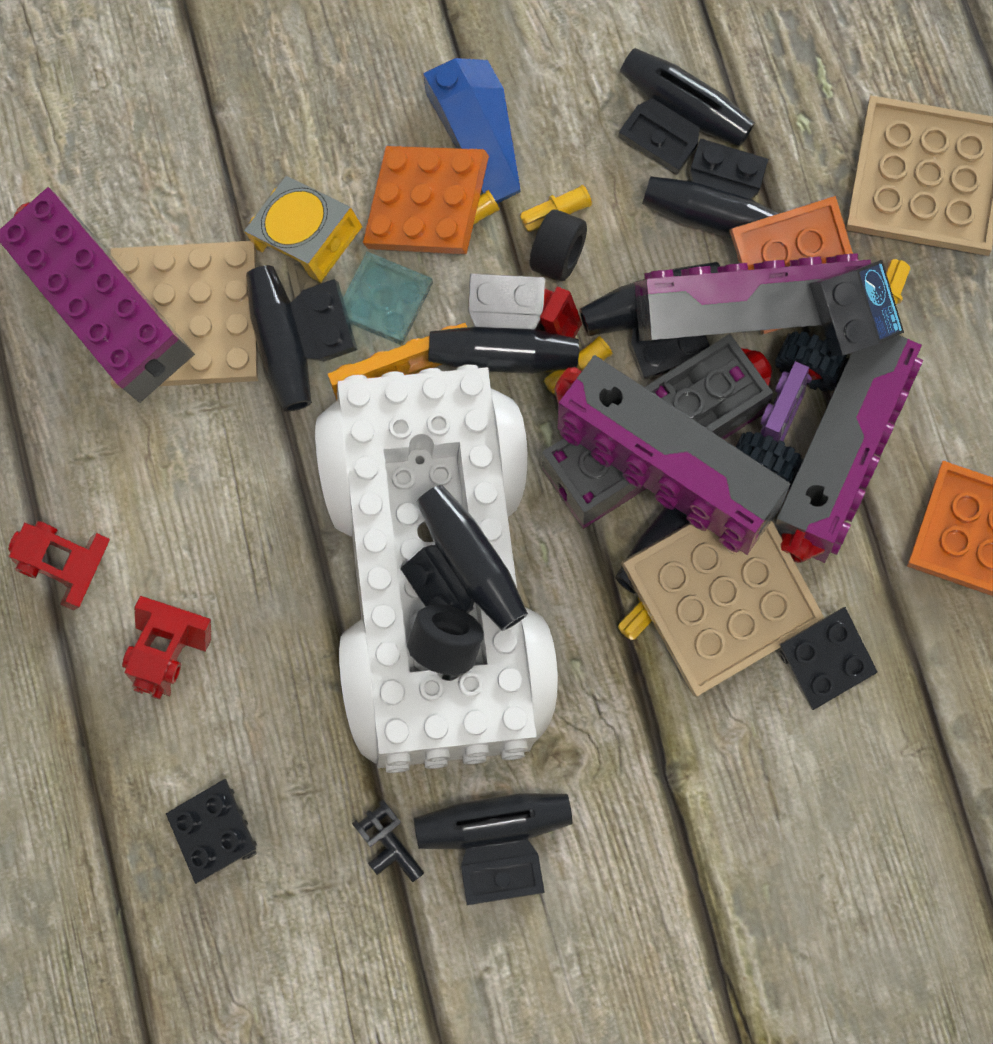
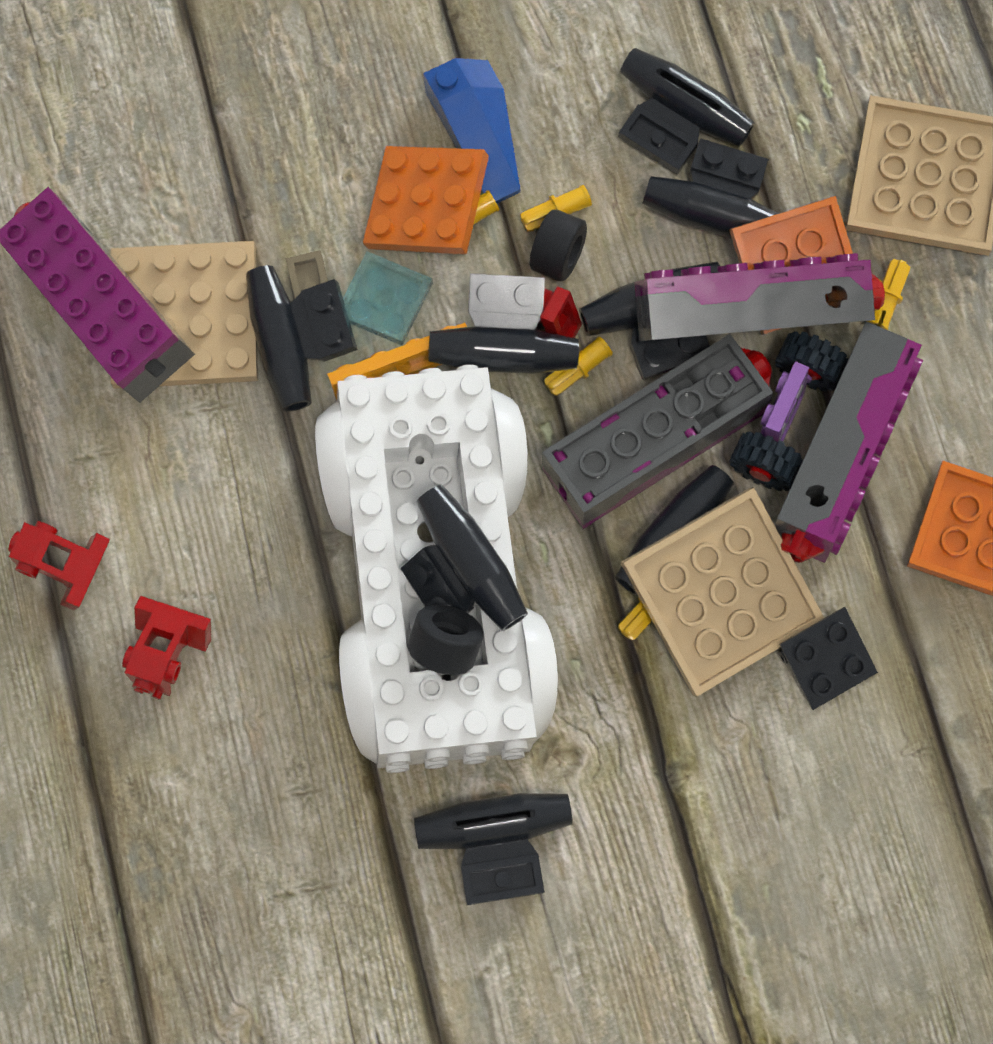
(211, 831): black hinge -> none
(304, 226): yellow panel -> none
(394, 848): black arm -> none
(668, 454): piece -> none
(857, 309): black slope -> none

